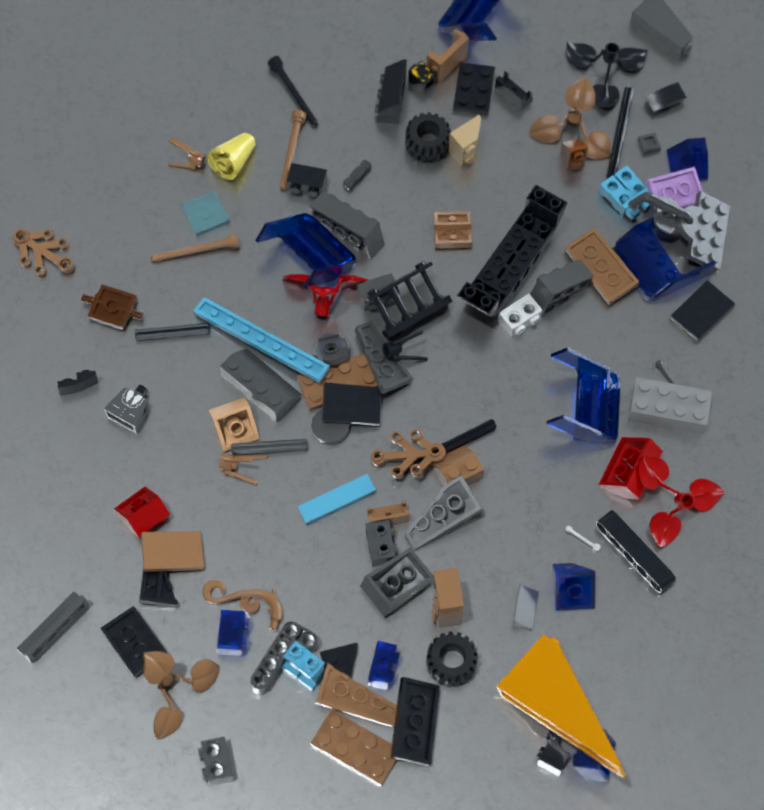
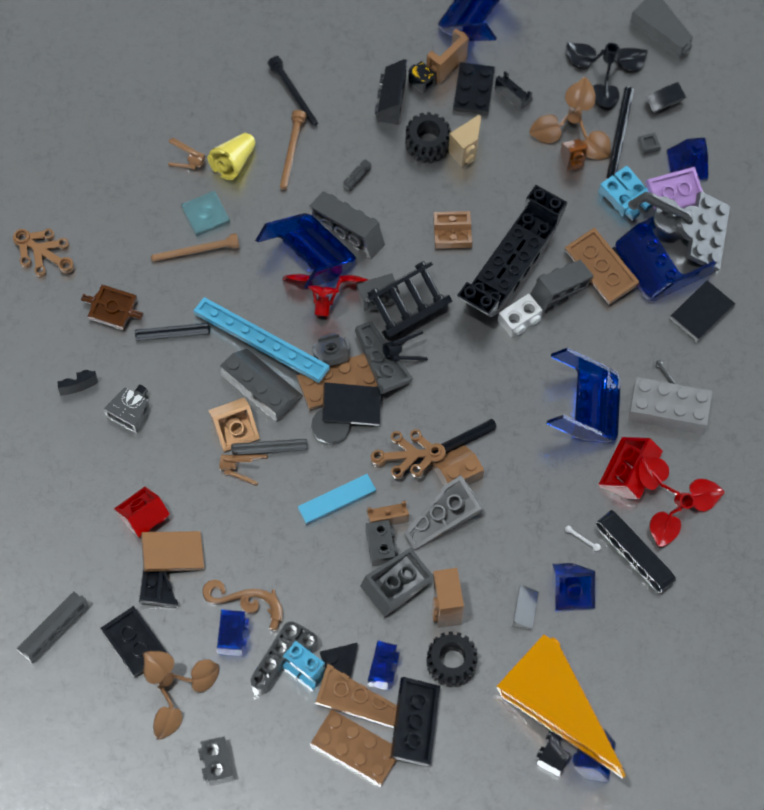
(306, 180): black brick -> none

